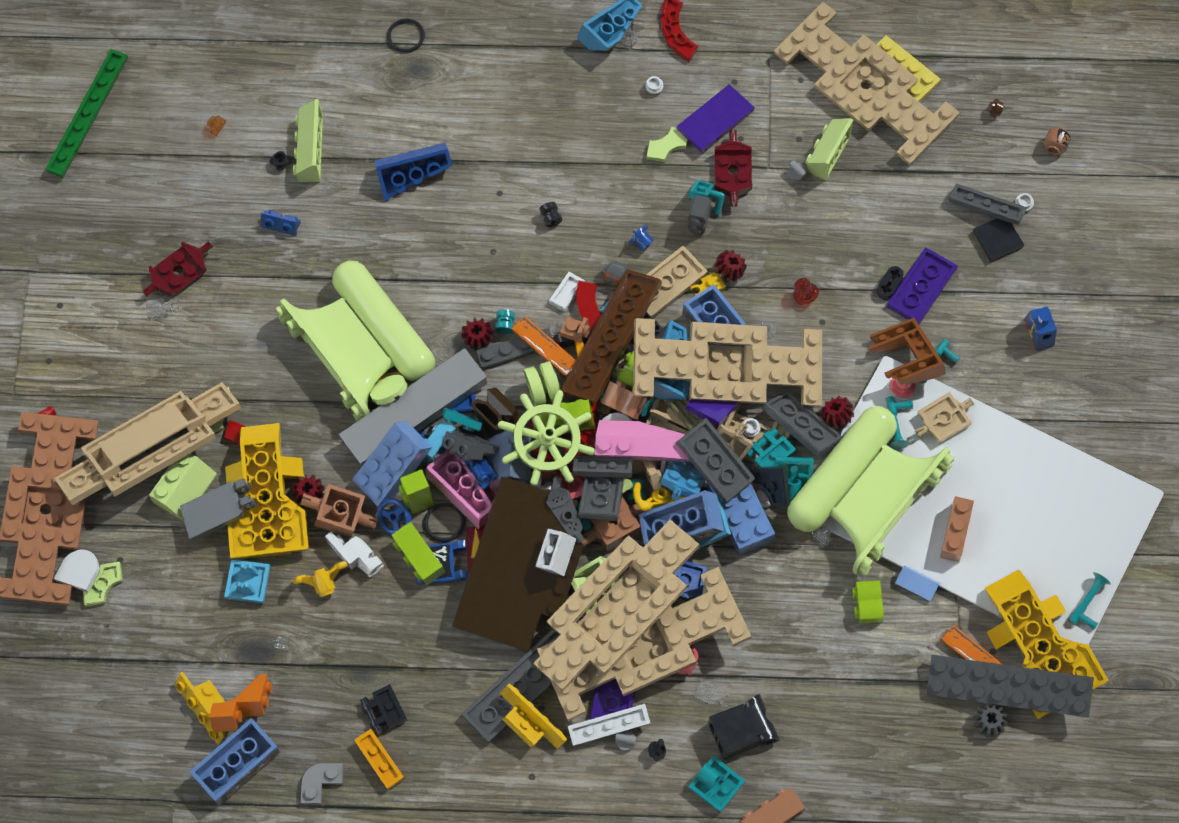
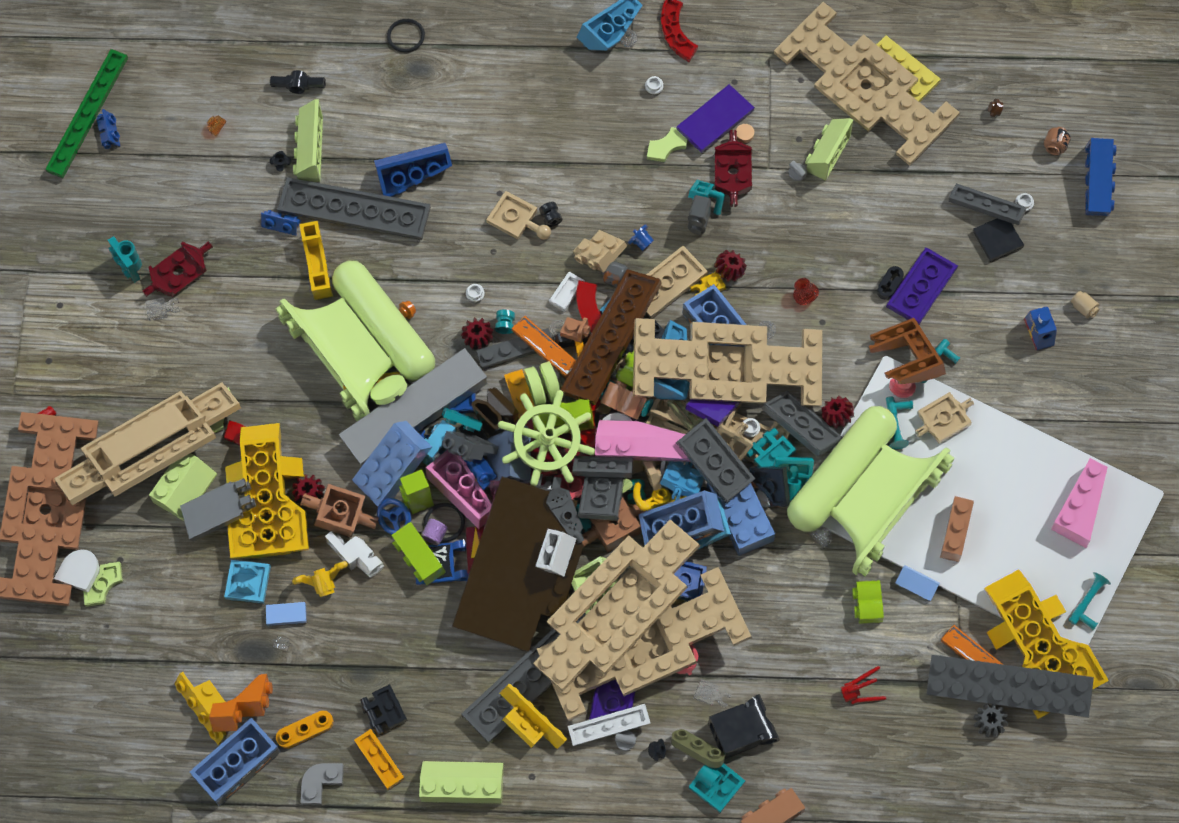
(107, 123): none -> blue hinge
(126, 256): none -> teal plate
(286, 613): none -> light blue tile
(298, 82): none -> black pin
(314, 729): none -> light orange plate
(316, 260): none -> yellow arch
(354, 208): none -> dark grey plate
(407, 309): none -> orange plate
(434, 531): none -> lavender piece
(461, 782): none -> yellowish green slope
(475, 293): none -> white plate
(514, 216): none -> tan plate
(517, 385): none -> light orange plate
(599, 251): none -> tan plate
(697, 748): none -> olive plate
(745, 133): none -> light nougat tile
(851, 689): none -> red plant
(1080, 509): none -> bright pink wedge
(1085, 304): none -> tan brick
(1099, 176): none -> blue wedge

